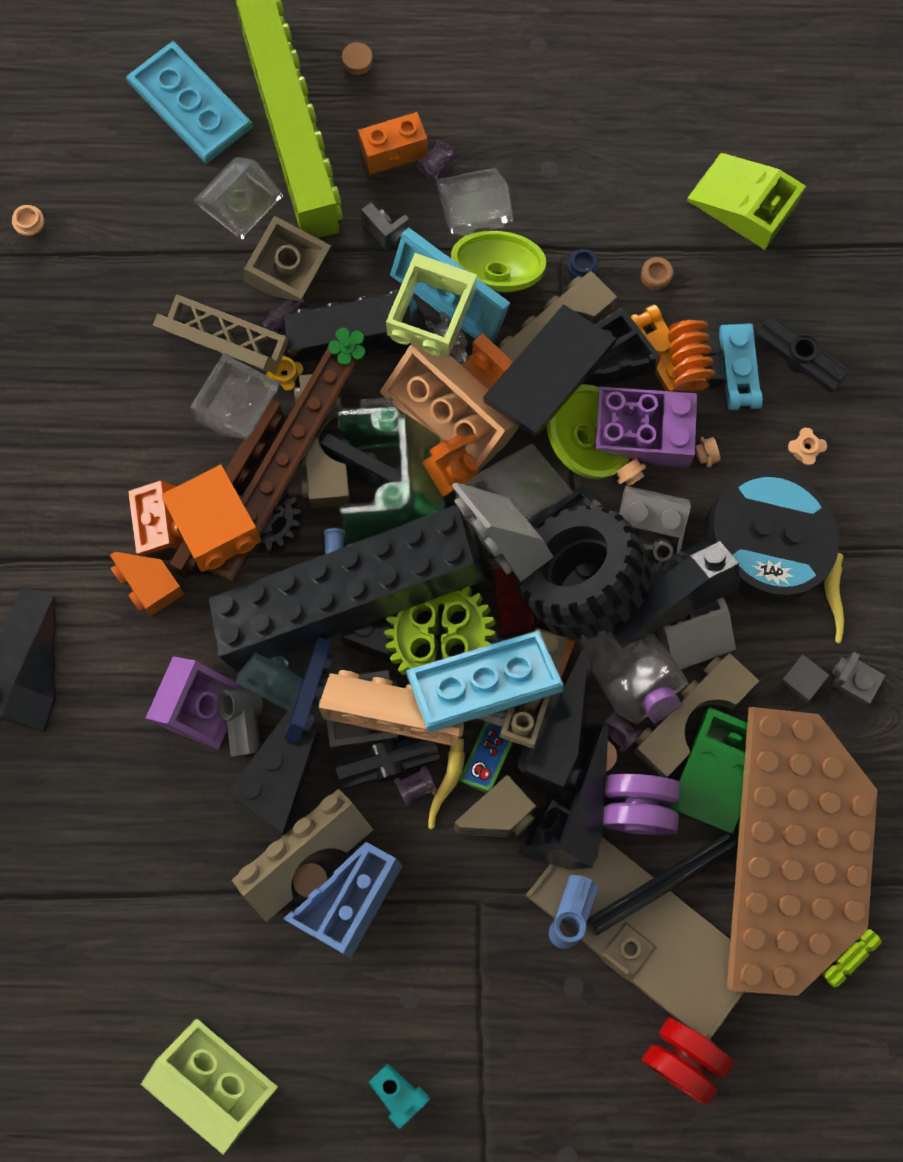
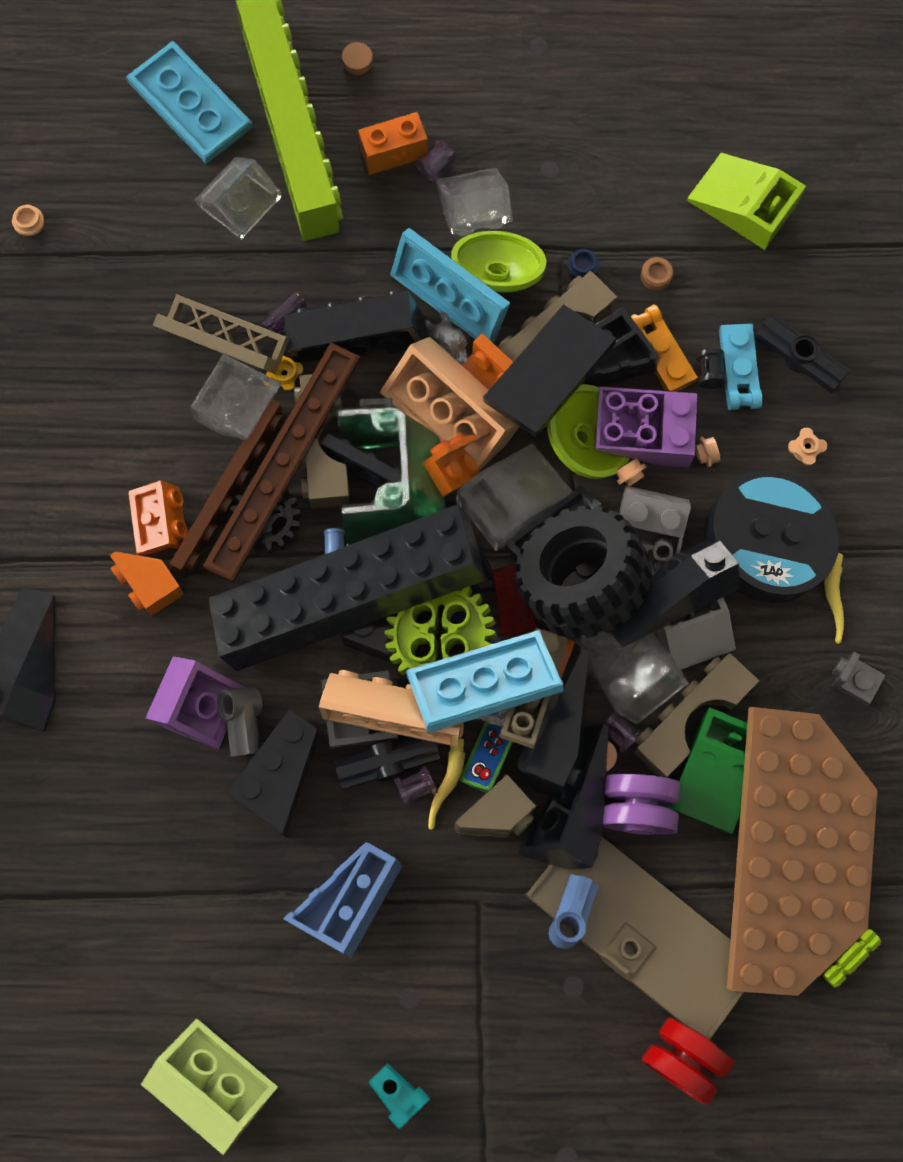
(211, 518): orange panel -> none
(269, 877): dark tan arch -> none
(271, 680): clear light blue tile -> none
(285, 261): dark tan slope -> none
(308, 878): medium nougat tile -> none
(309, 691): dark blue plate -> none
(347, 346): green plant -> none
(381, 226): flat silver bracket -> none
(440, 276): yellowish green window -> none
(503, 530): light grey slope -> none
(661, 703): medium lavender tile -> none
(661, 884): black axle -> none
(687, 355): orange piece -> none
(804, 678): dark grey tile -> none

